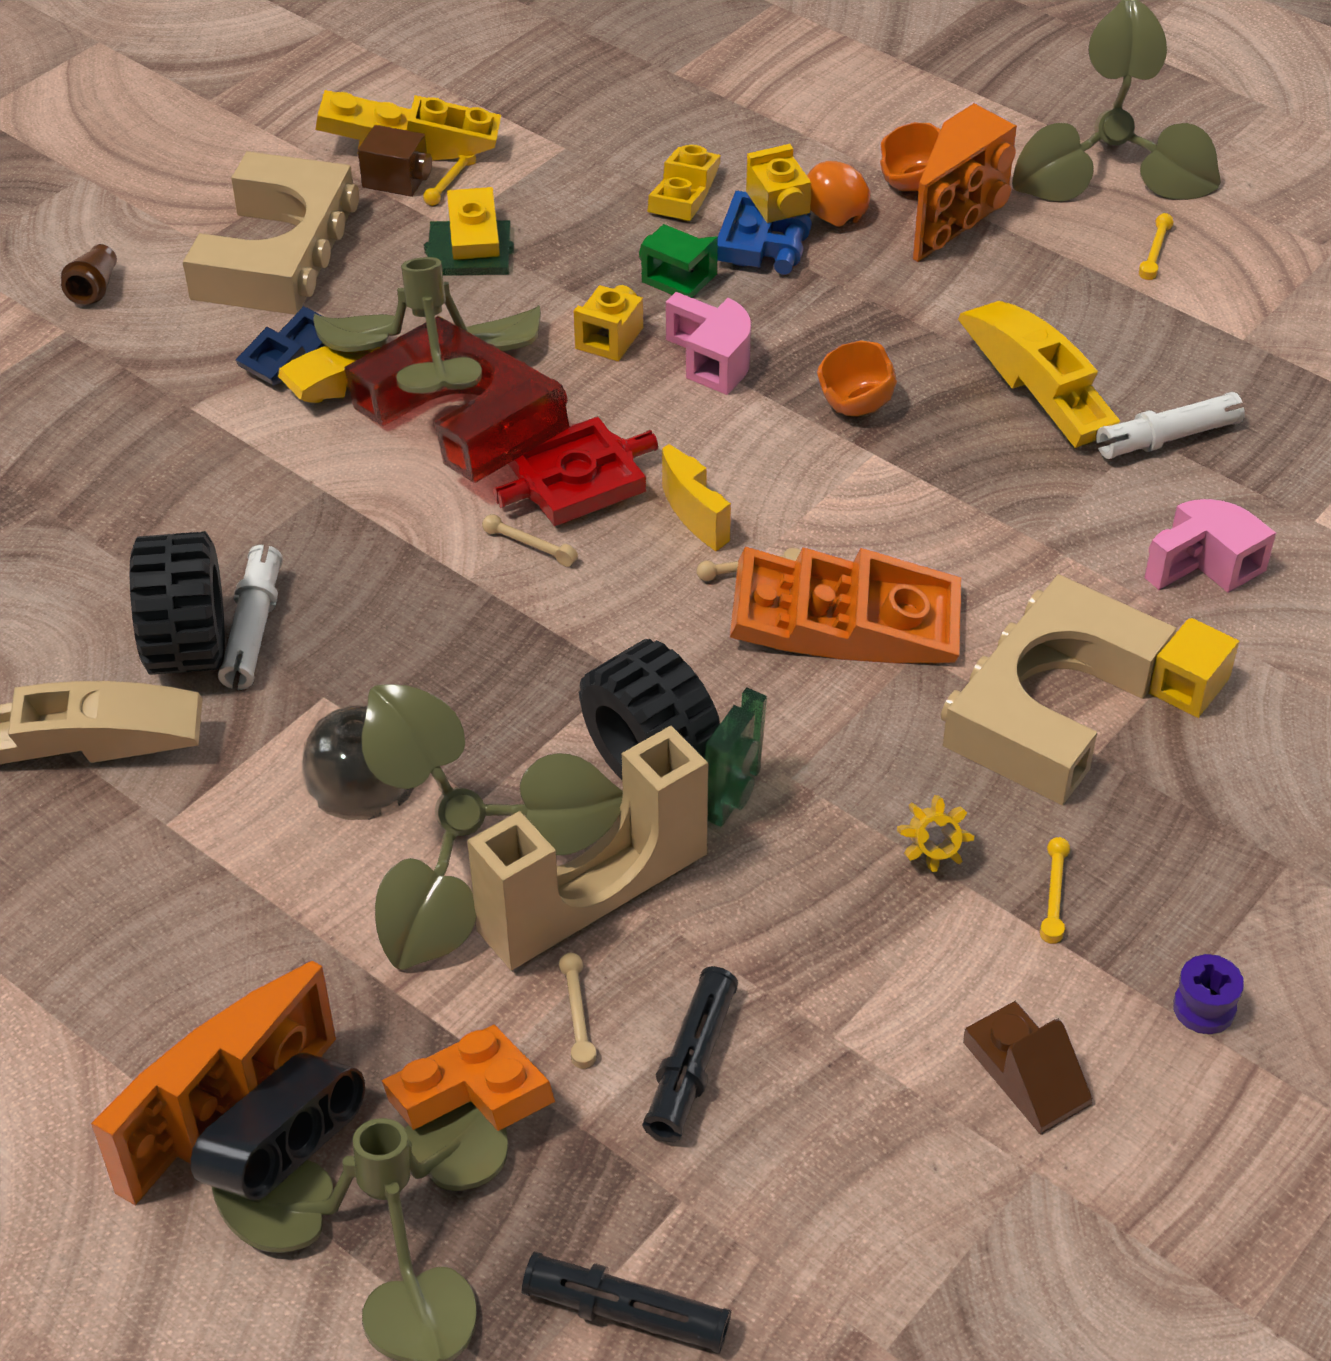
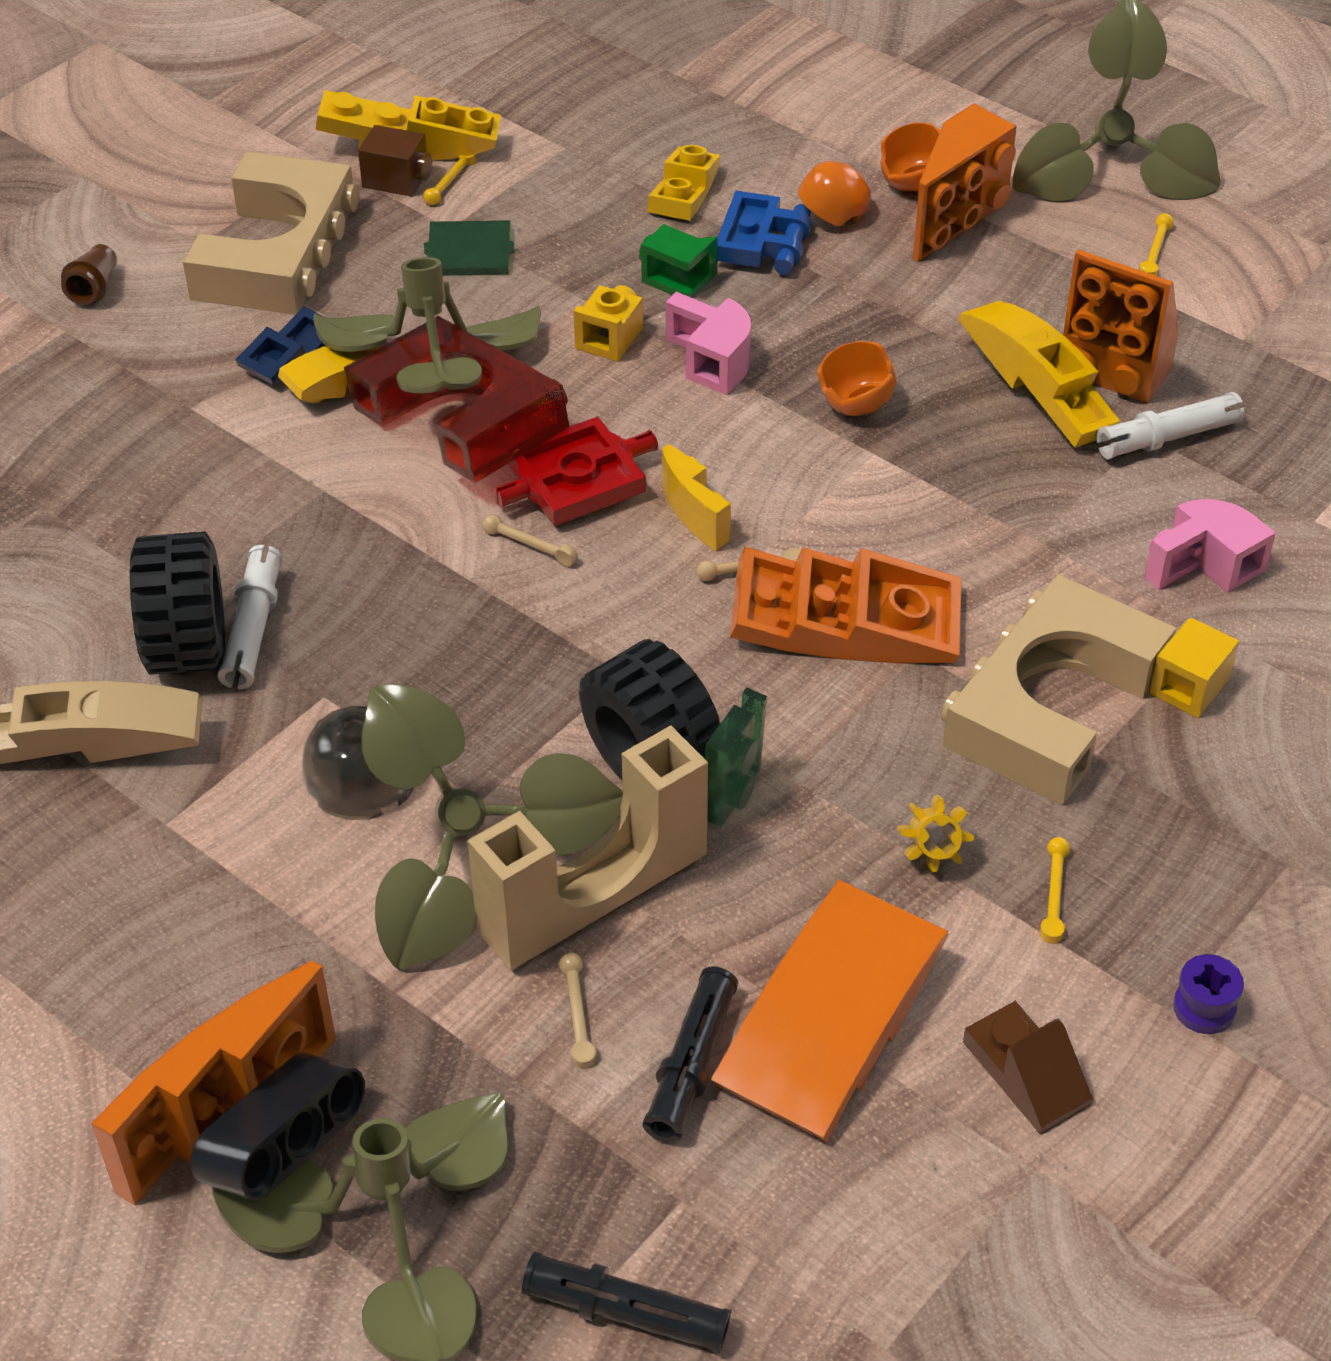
(473, 223): yellow plate -> none
(476, 1069): orange plate -> none
(777, 183): yellow brick -> none
(830, 1009): none -> orange slope
(1122, 324): none -> orange slope

